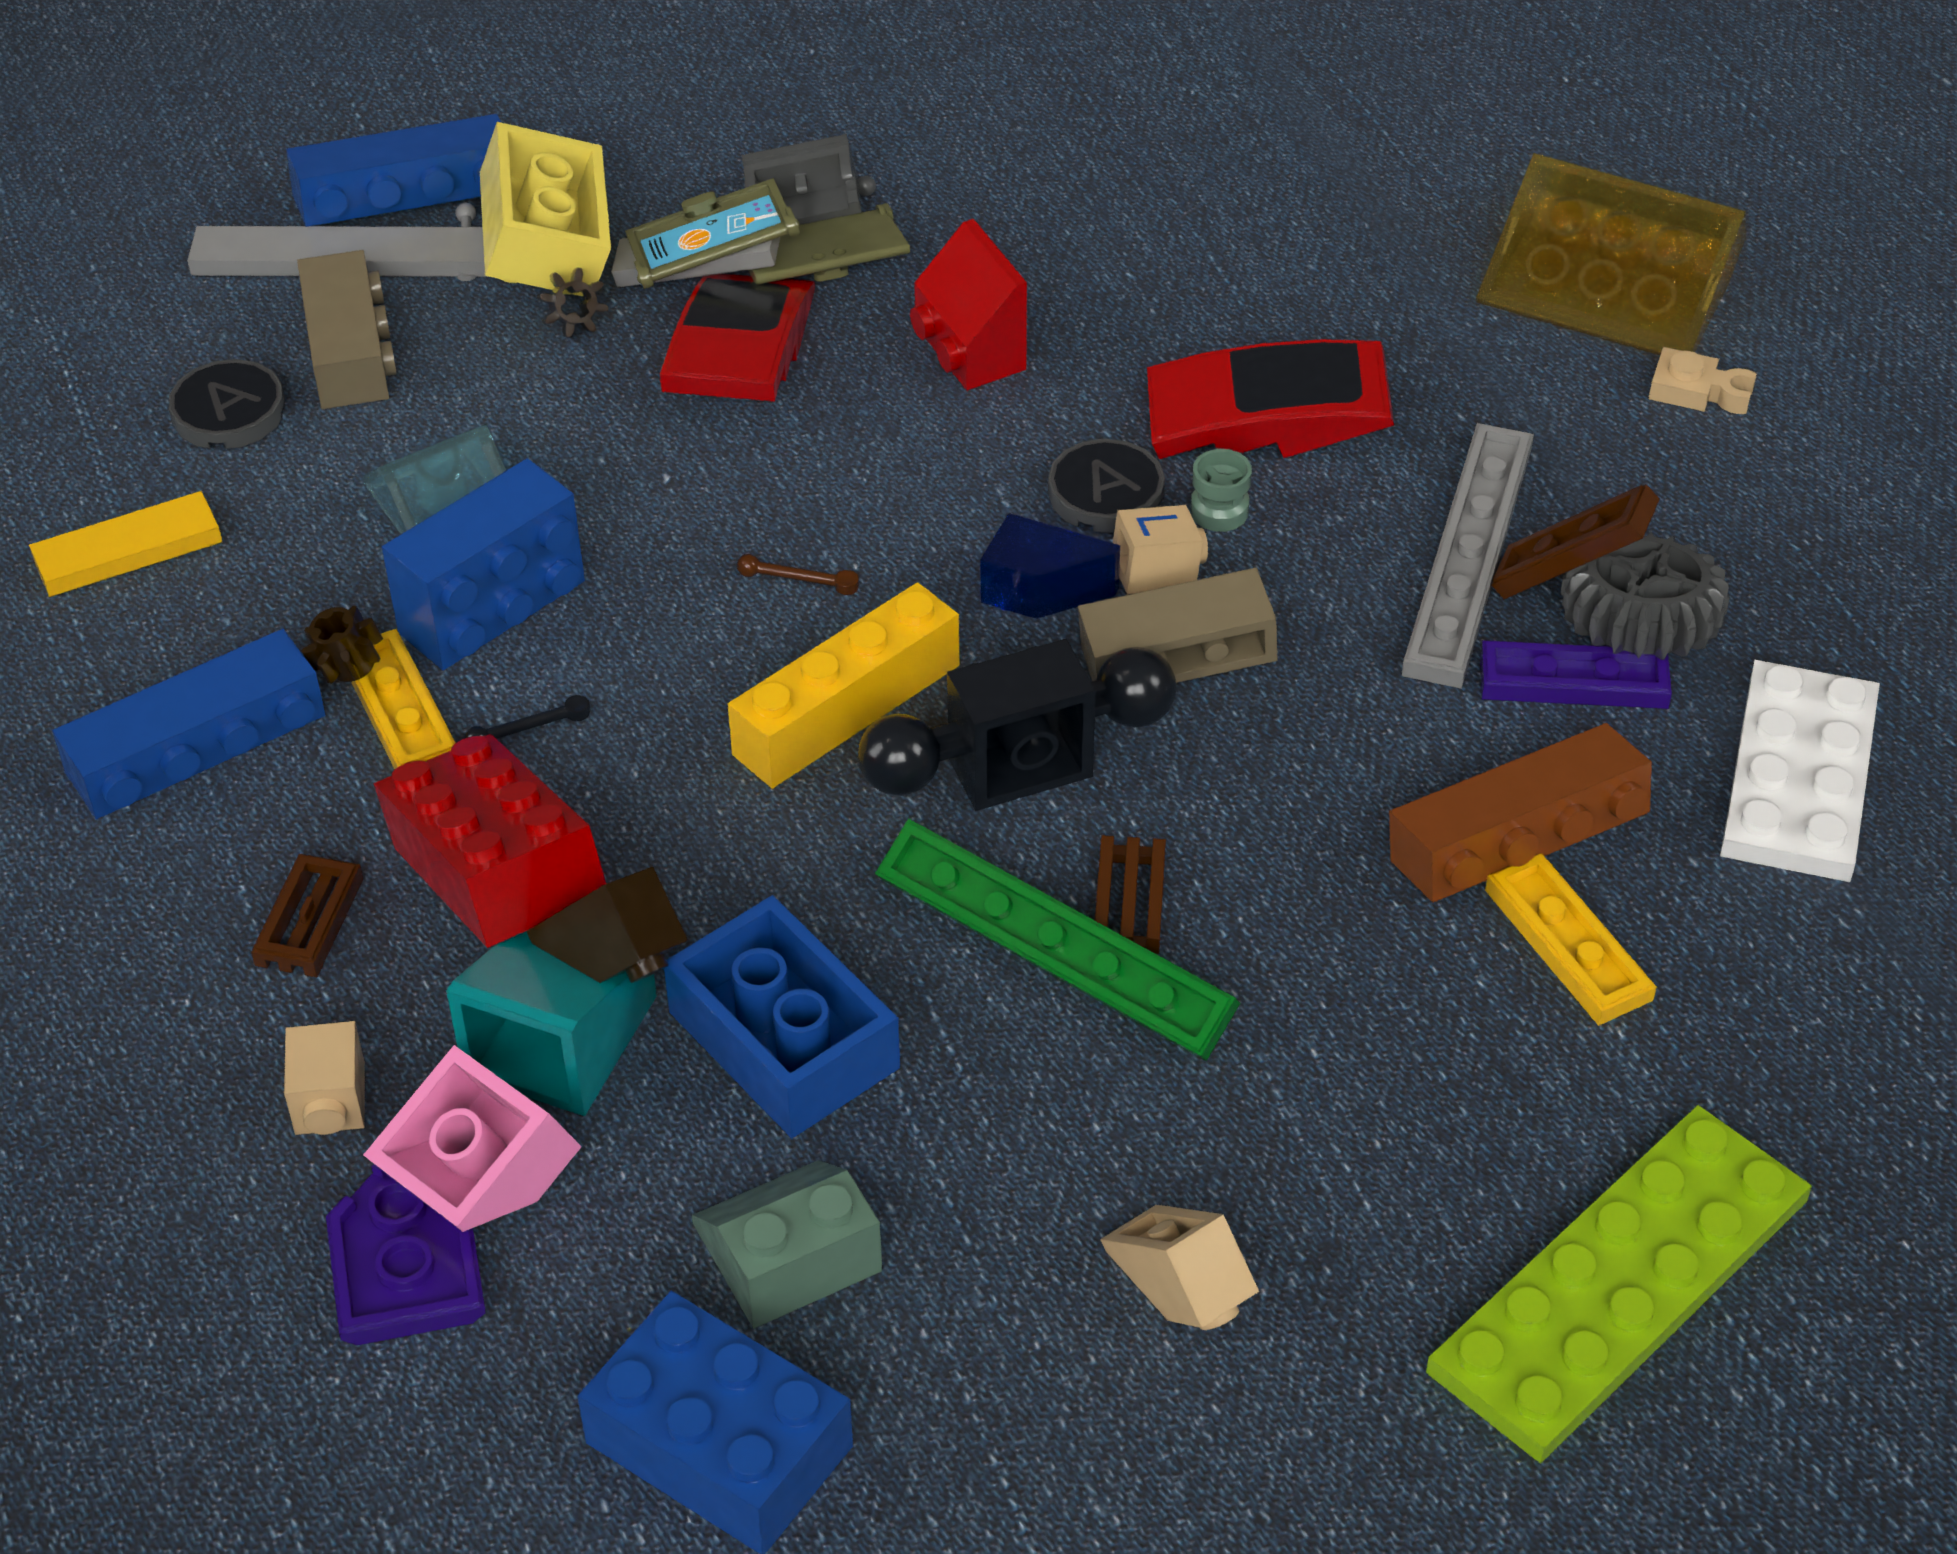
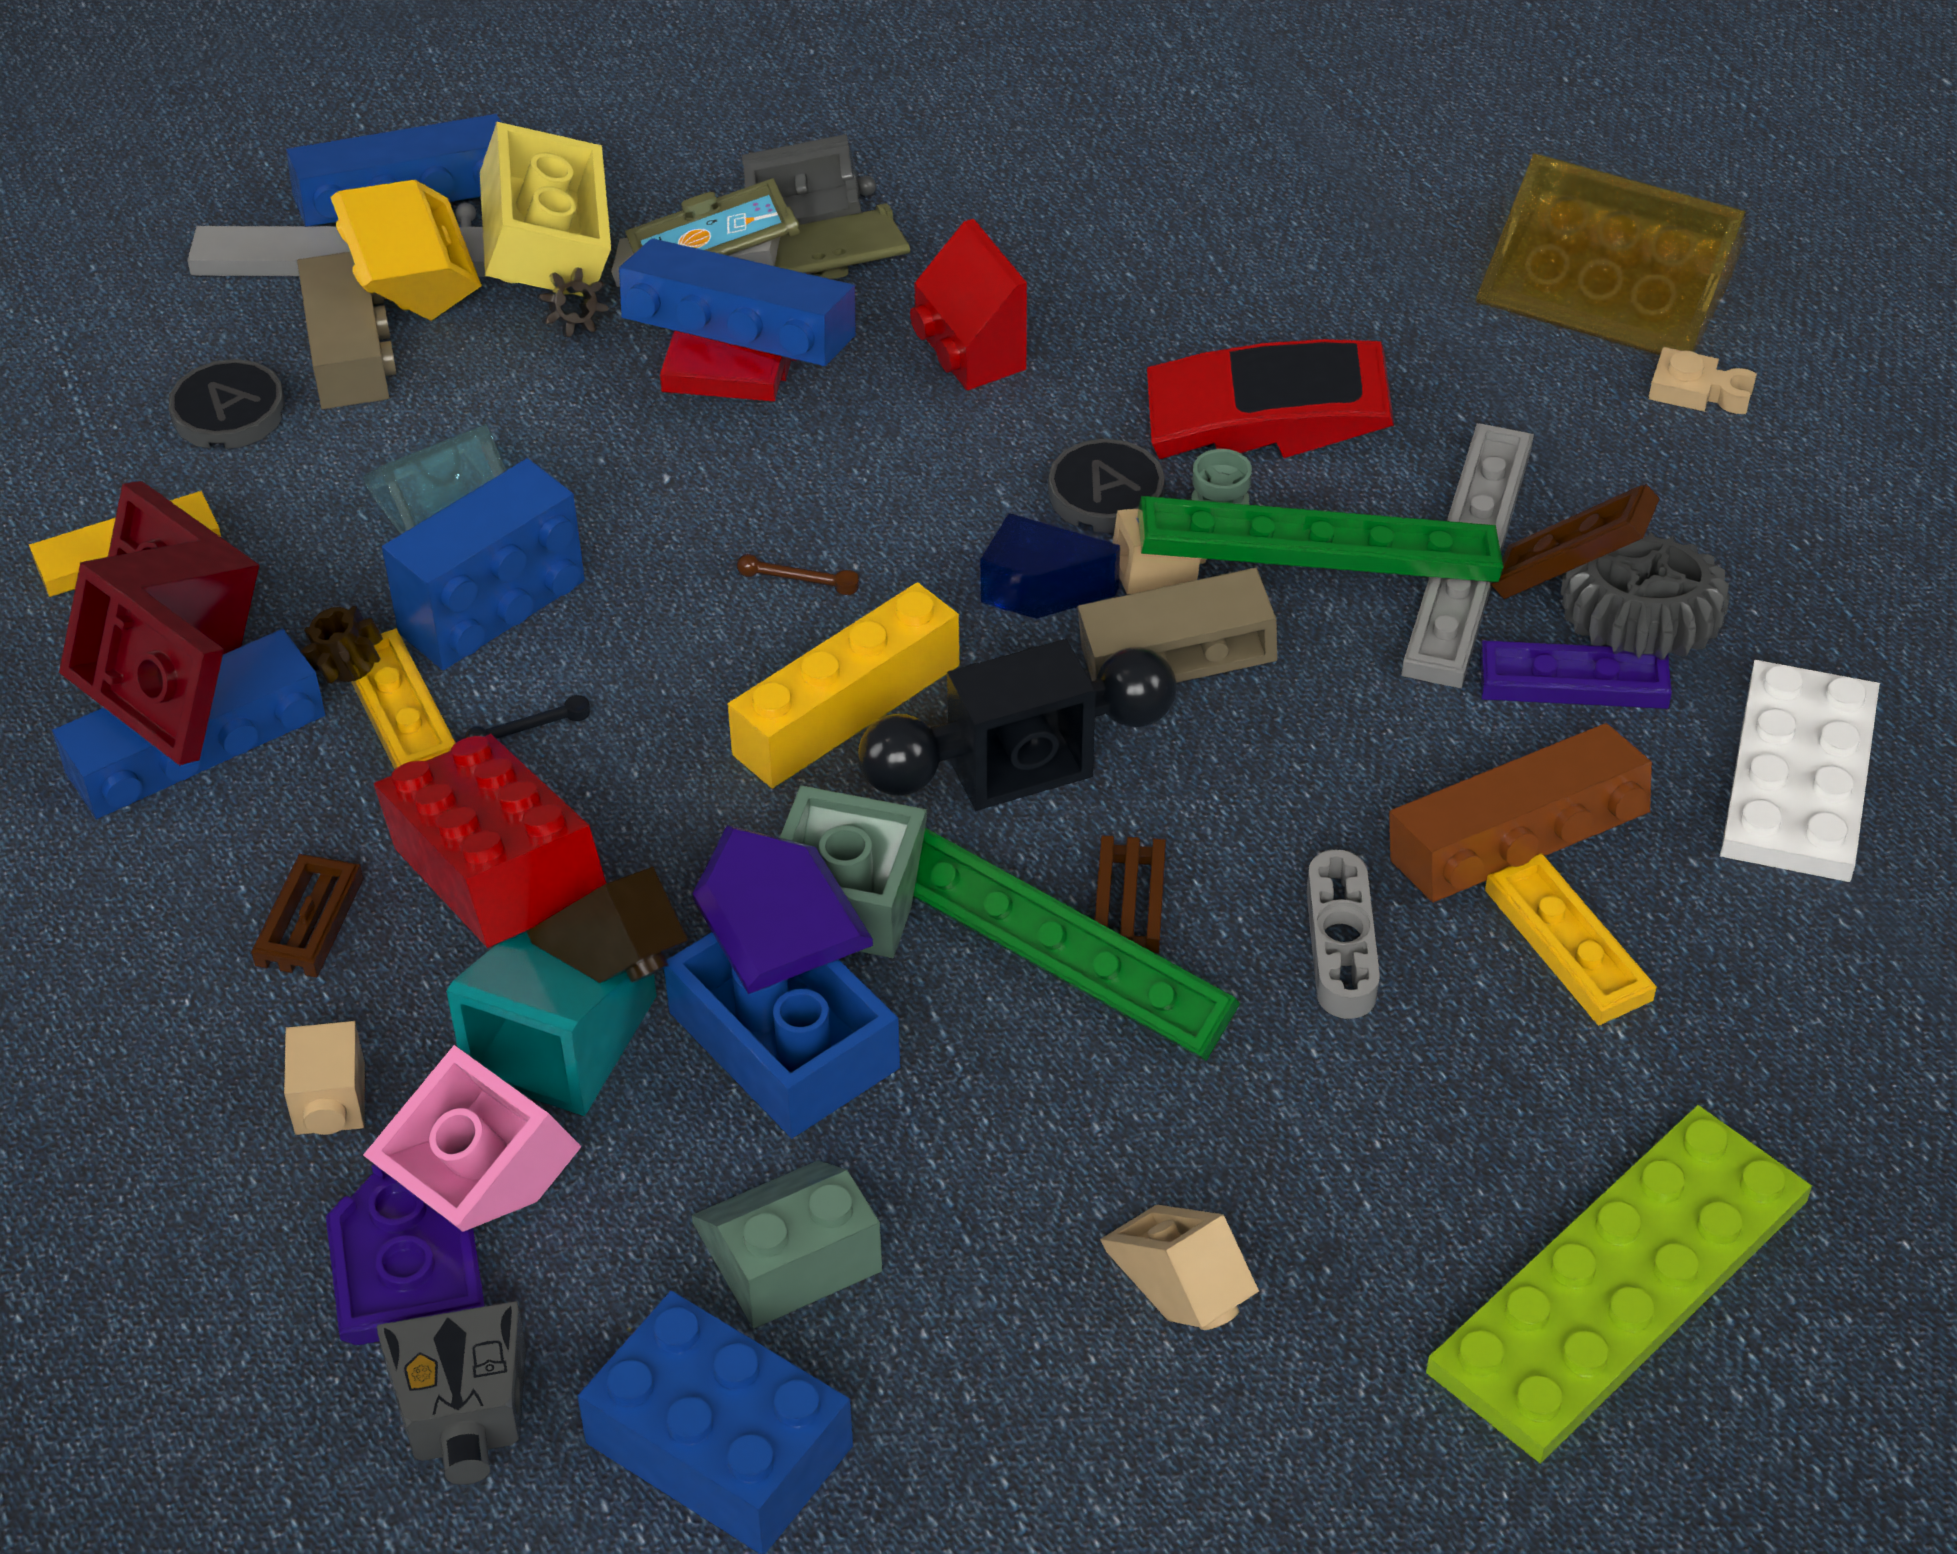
(158, 620): none -> dark red bracket
(406, 246): none -> yellow slope
(458, 1384): none -> dark grey torso
(738, 301): none -> blue brick
(775, 908): none -> dark purple tile
(870, 852): none -> sand green slope
(1319, 539): none -> green tile
(1332, 954): none -> light grey beam

